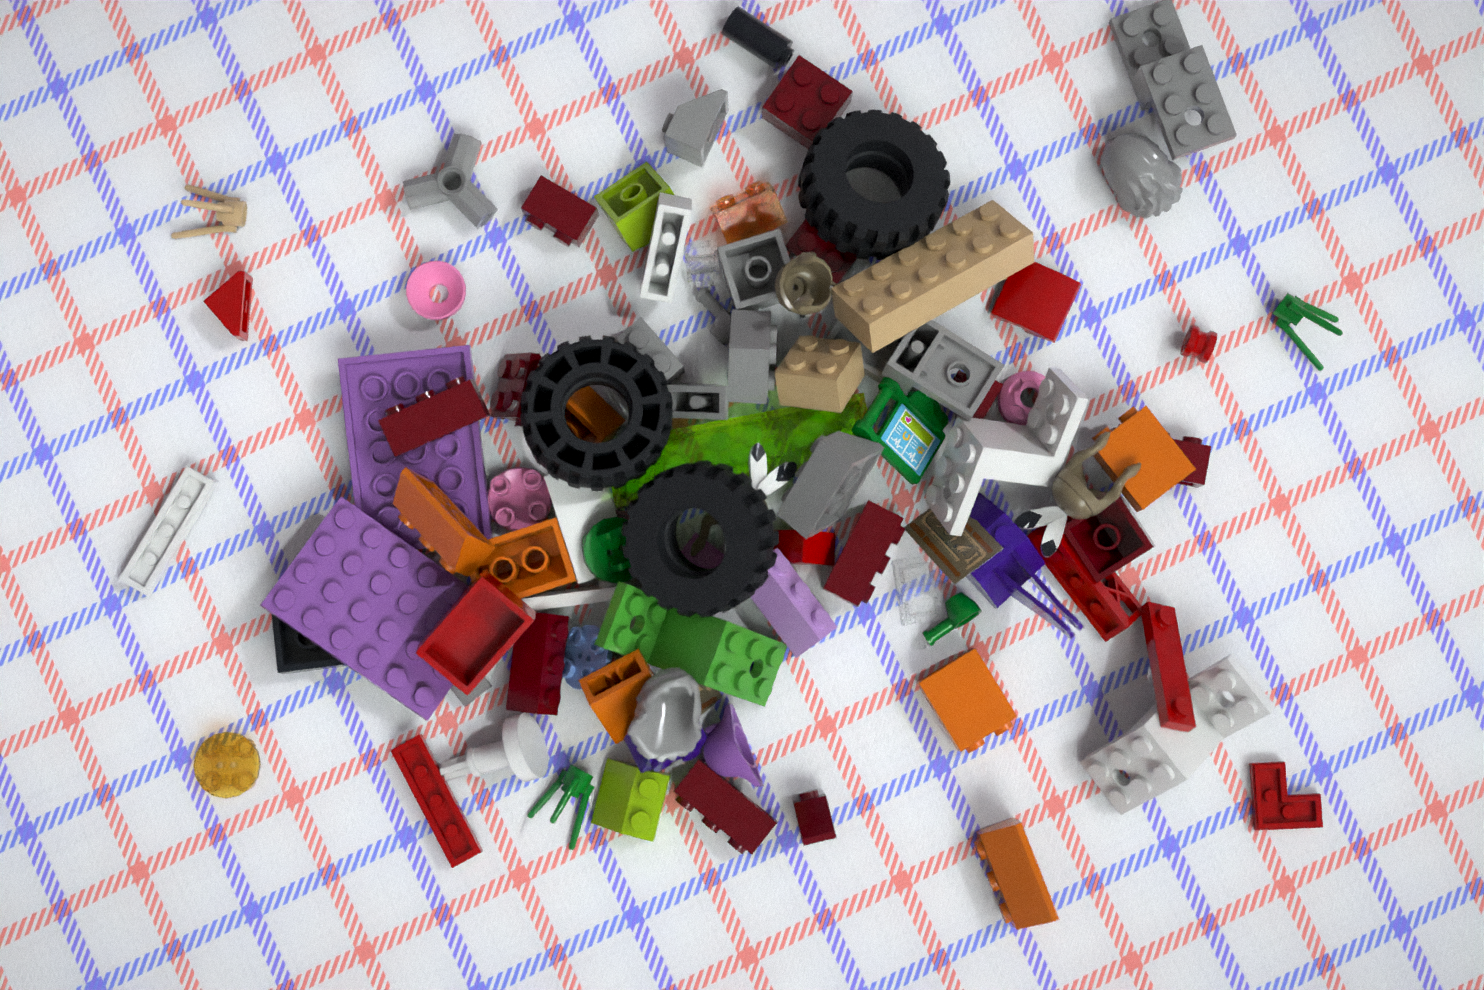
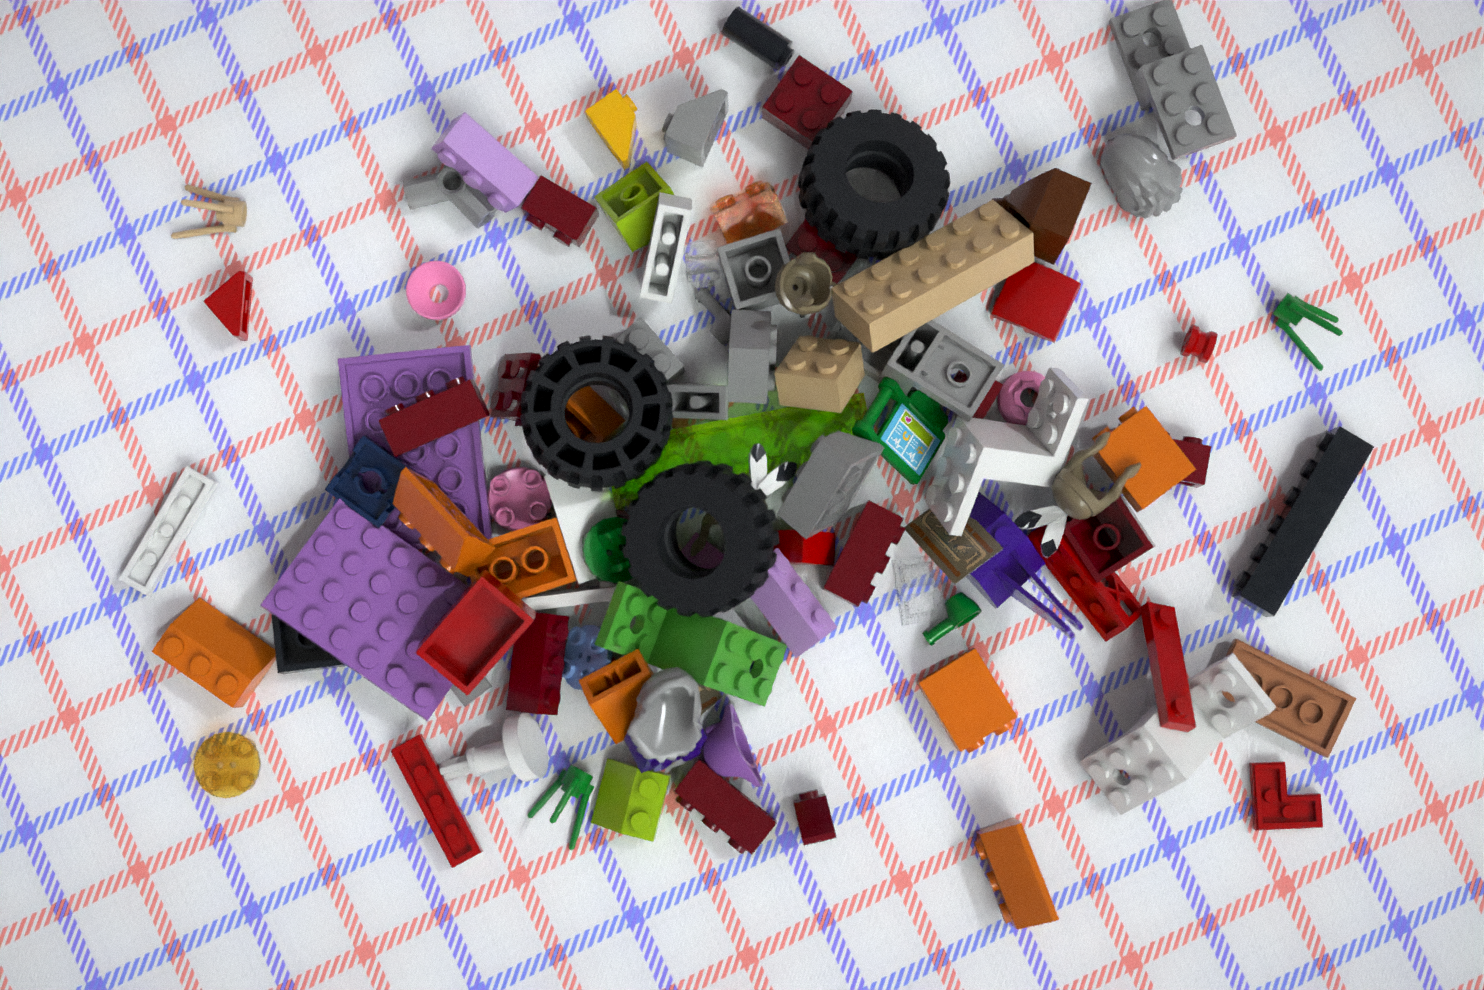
(216, 653): none -> orange slope
(349, 483): none -> dark blue brick
(484, 163): none -> lavender brick
(615, 124): none -> yellow slope
(1048, 208): none -> reddish brown piece
(1302, 521): none -> black brick
(1305, 706): none -> nougat plate

